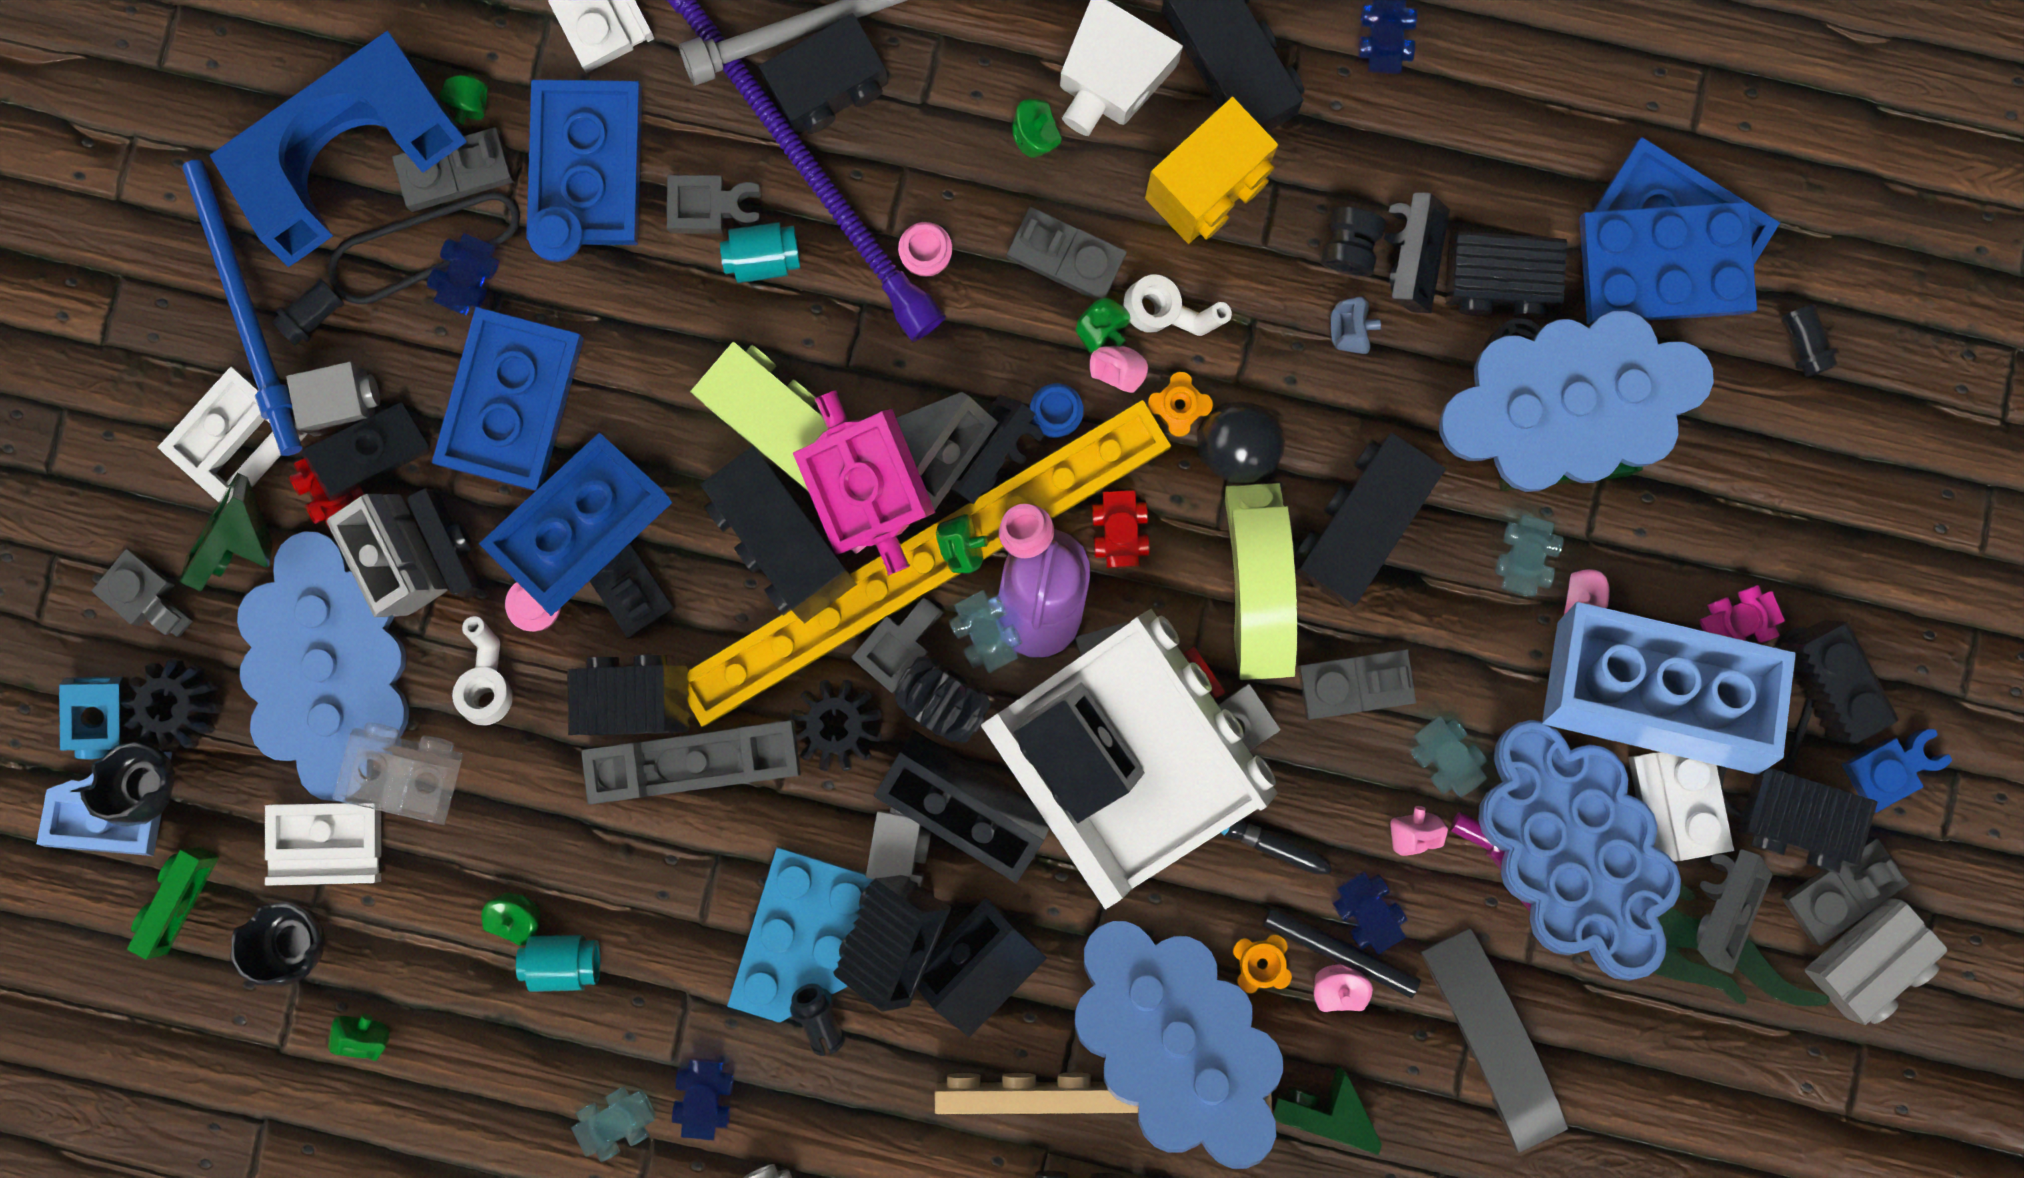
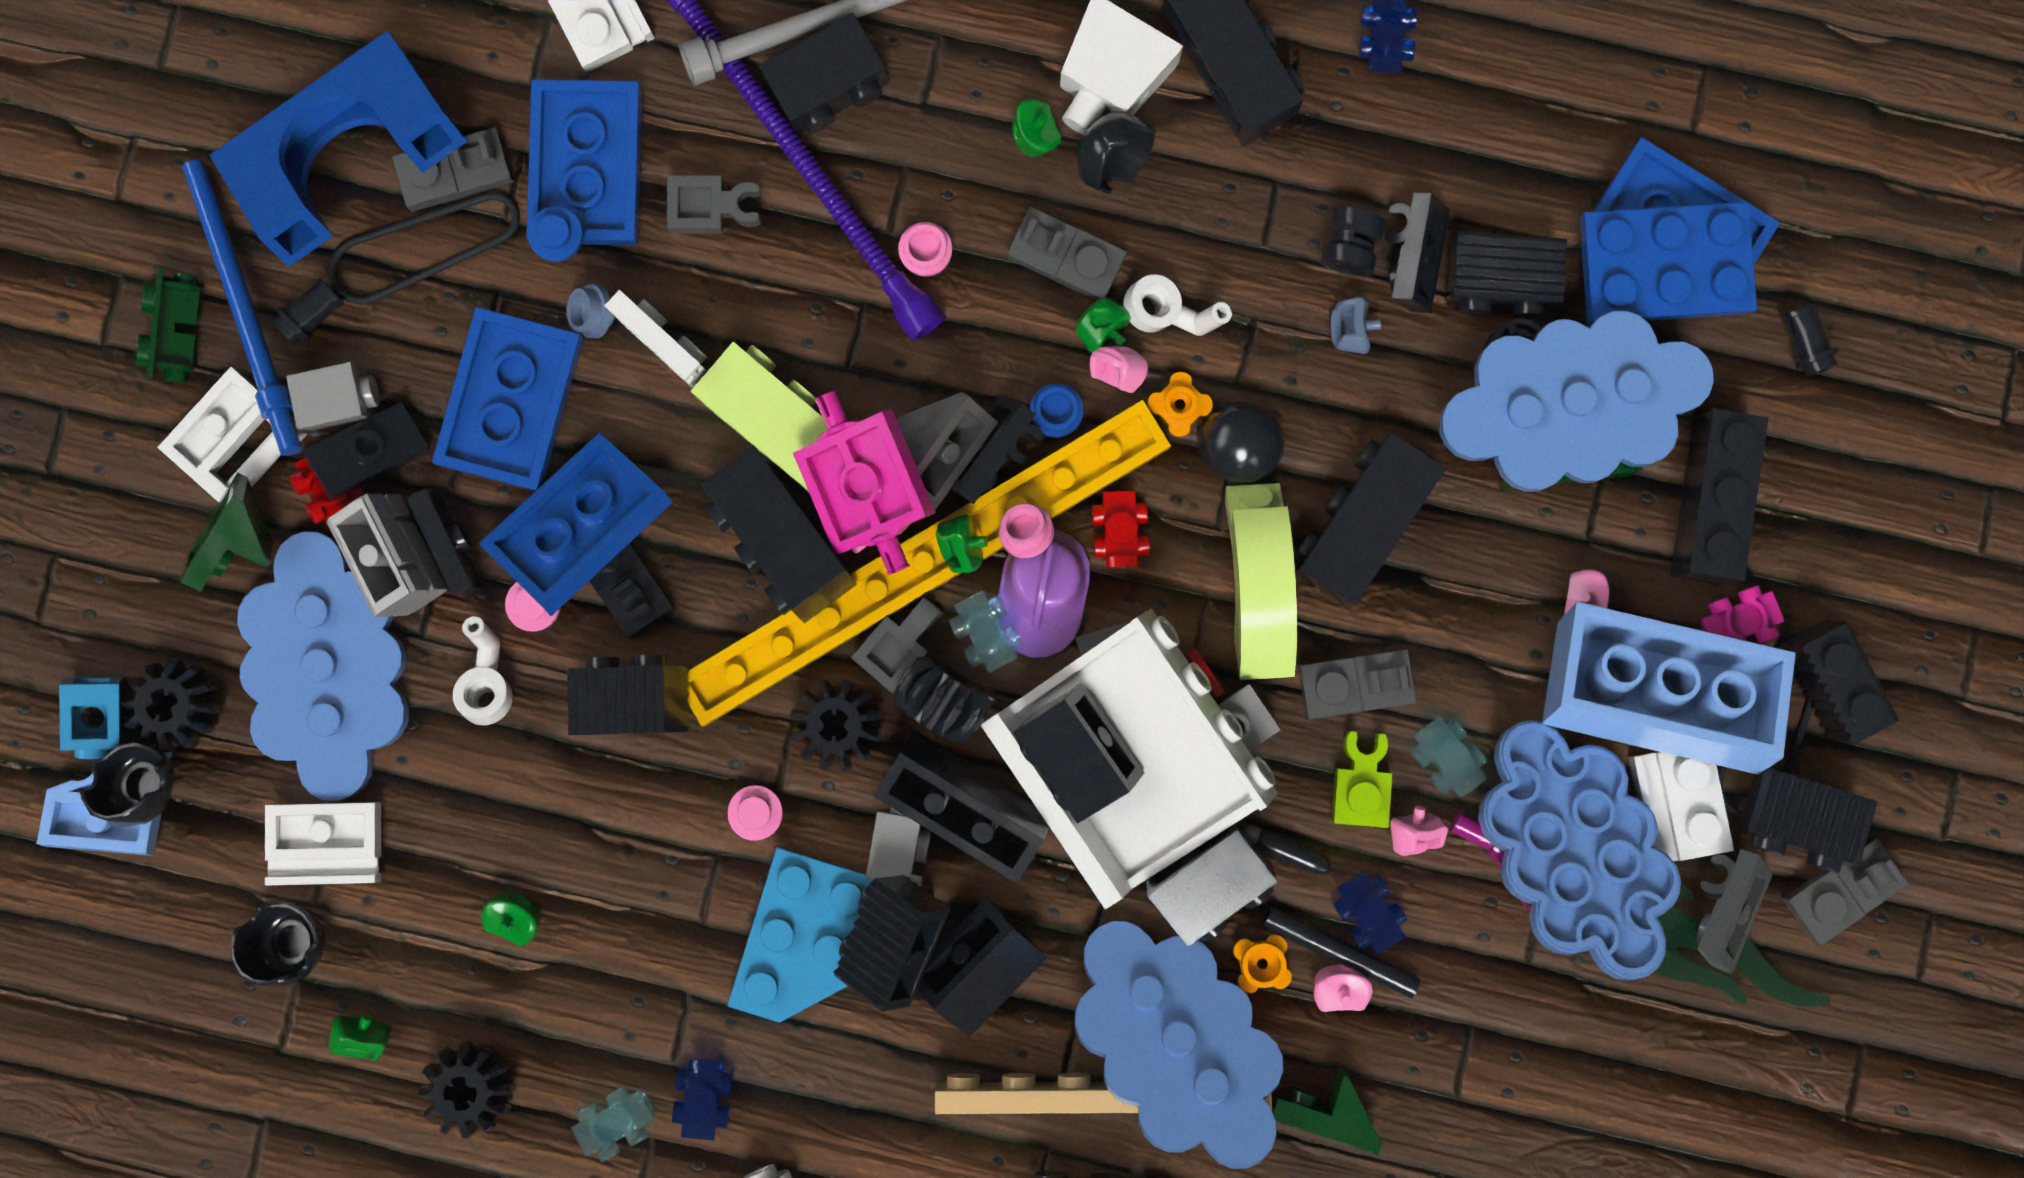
(139, 594): dark grey plate -> none
(164, 348): none -> dark green hinge
(181, 884): green plate -> none
(398, 773): clear brick -> none
(455, 1104): none -> black gear
(462, 282): clear blue piece -> none
(465, 96): green piece -> none
(558, 963): teal brick -> none
(587, 311): none -> sand blue plate
(647, 326): none -> white plate
(691, 762): dark grey slope -> none
(755, 812): none -> bright pink plate
(760, 252): teal brick -> none
(813, 1009): black pin -> none
(1113, 150): none -> black hair
(1211, 171): yellow brick -> none
(1212, 884): none -> brick
(1362, 793): none -> lime plate
(1495, 1039): dark grey slope -> none
(1524, 564): clear light blue piece -> none
(1719, 497): none -> black brick
(1877, 962): light grey brick -> none
(1890, 771): blue plate -> none

